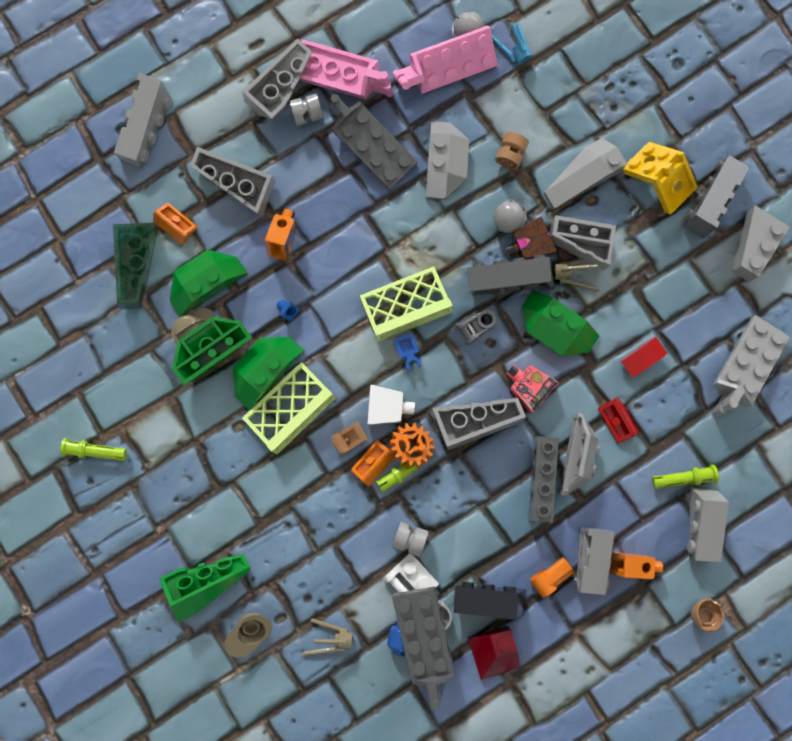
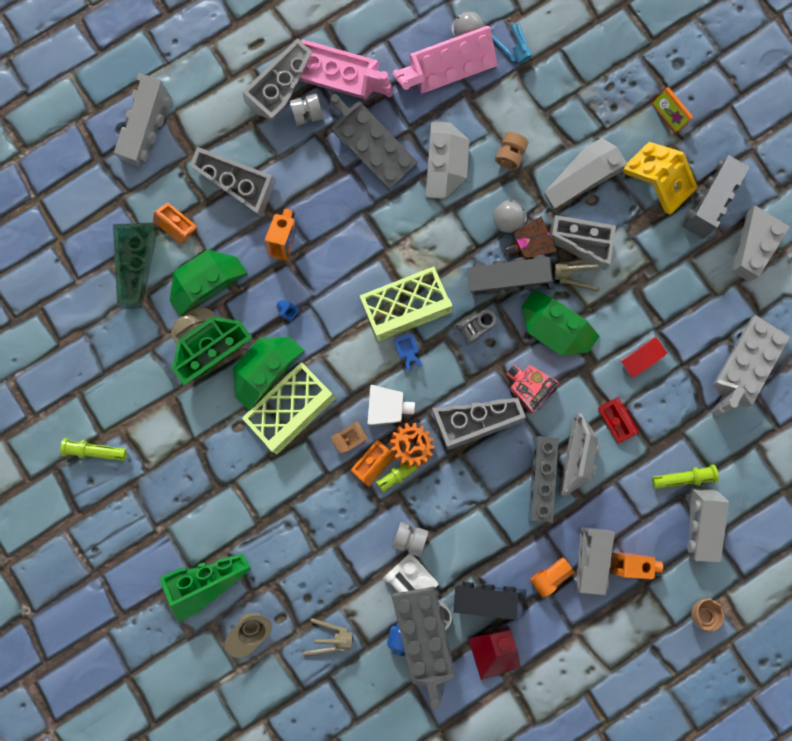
(672, 110): none -> slope

